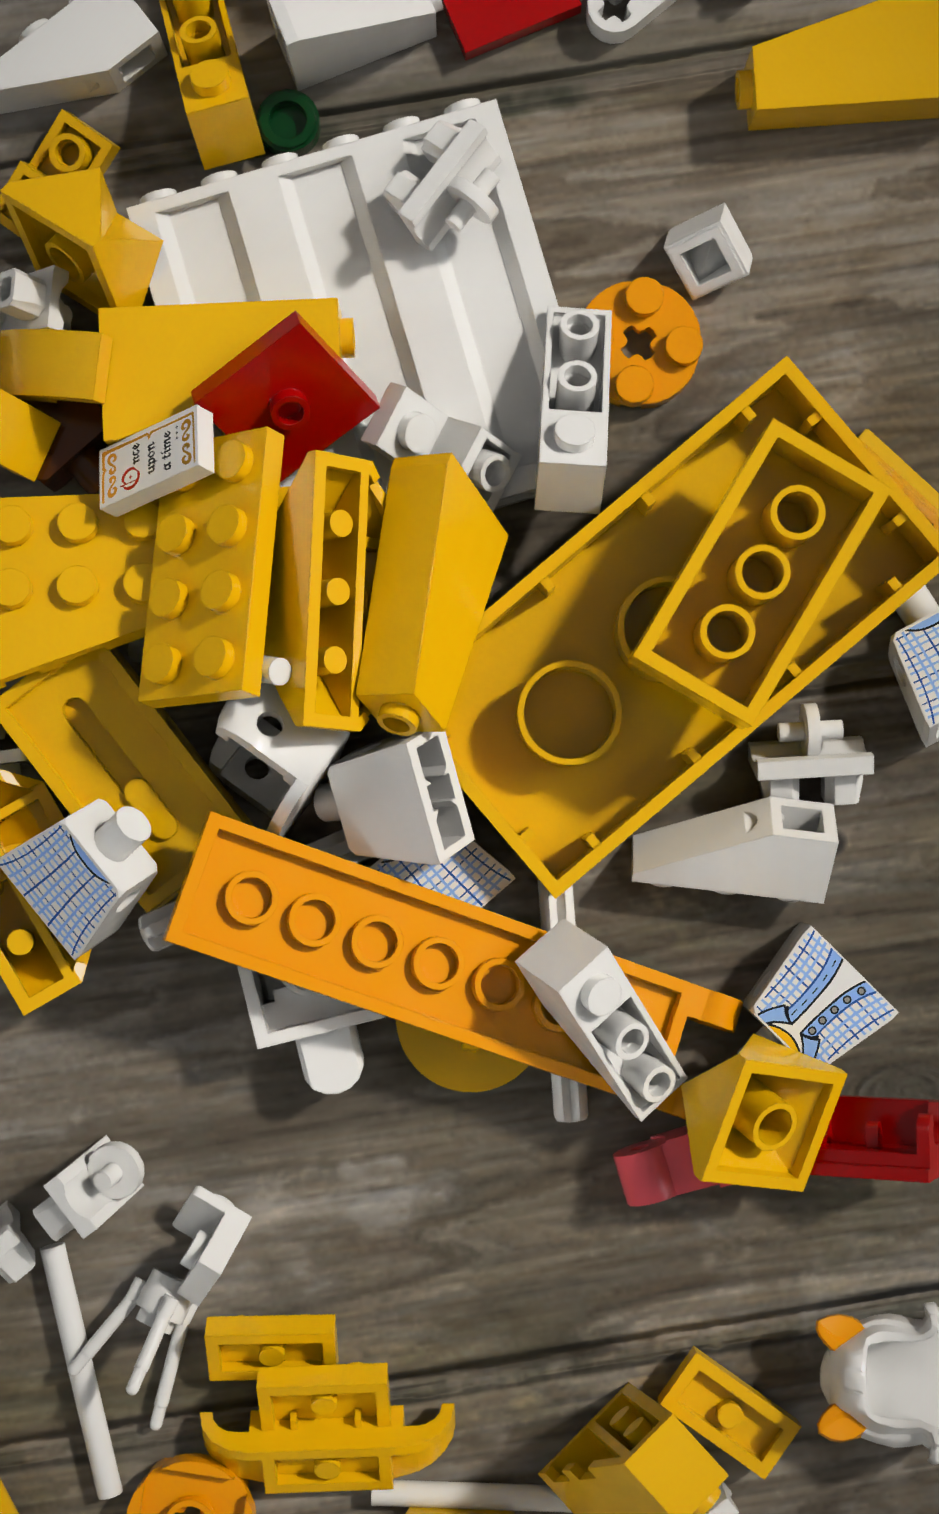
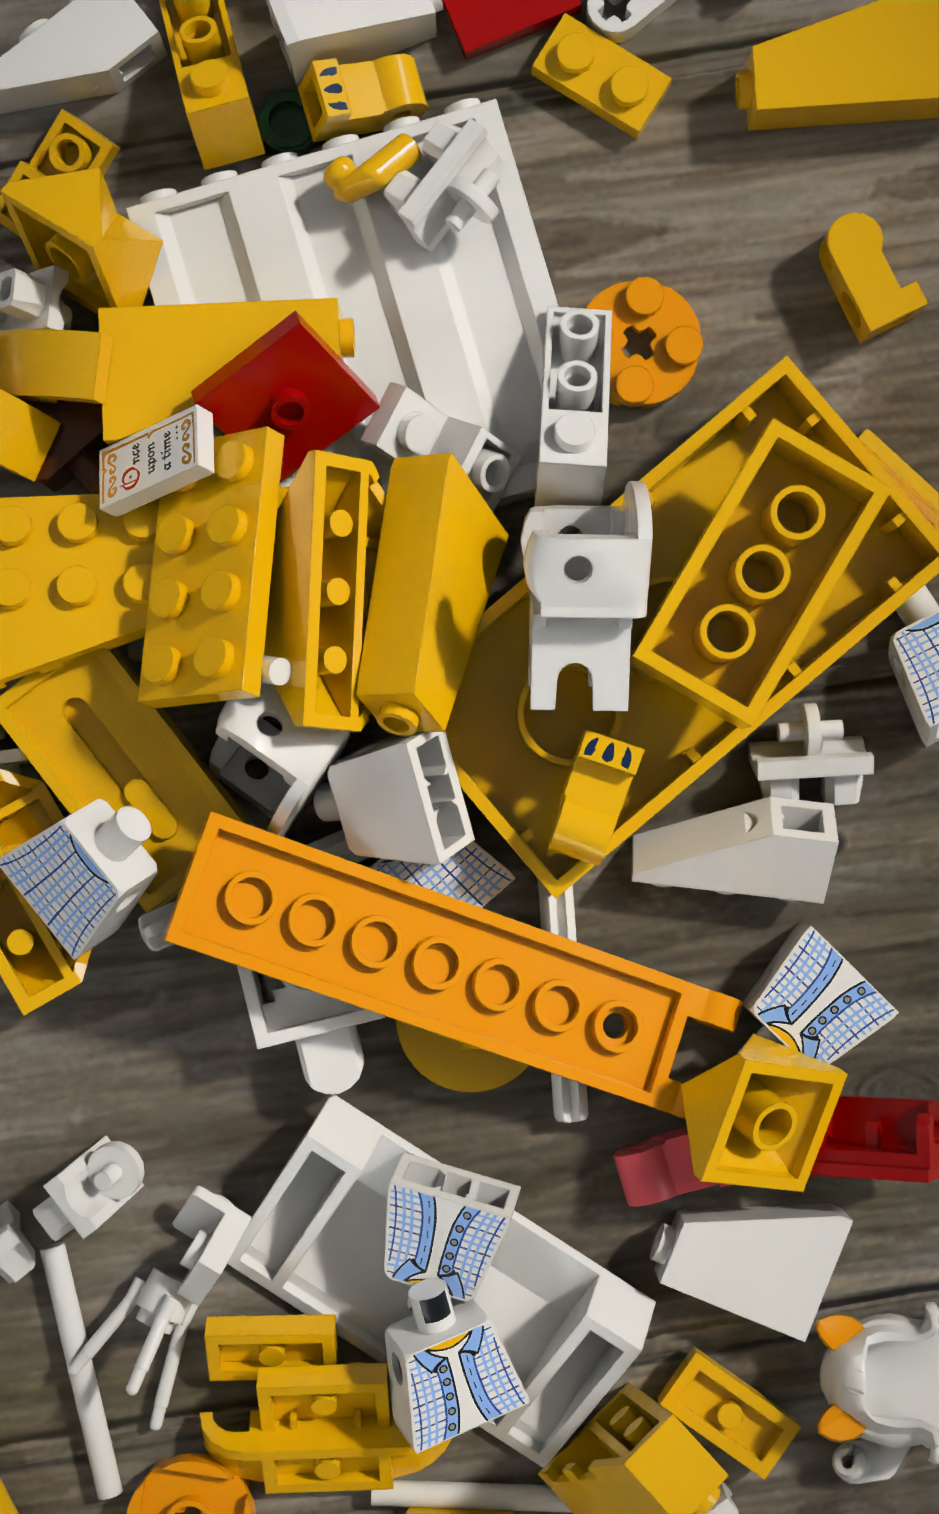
(355, 183): none -> yellow arm
(360, 95): none -> yellow leg
(444, 1224): none -> torso
(447, 1368): none -> torso
(554, 1309): none -> white slope
(586, 594): none -> white piece
(594, 796): none -> yellow leg
(601, 76): none -> yellow plate
(602, 1015): white slope -> none
(708, 251): white slope -> none
(755, 1260): none -> white slope
(863, 278): none -> yellow leg
(866, 1461): none -> white arm

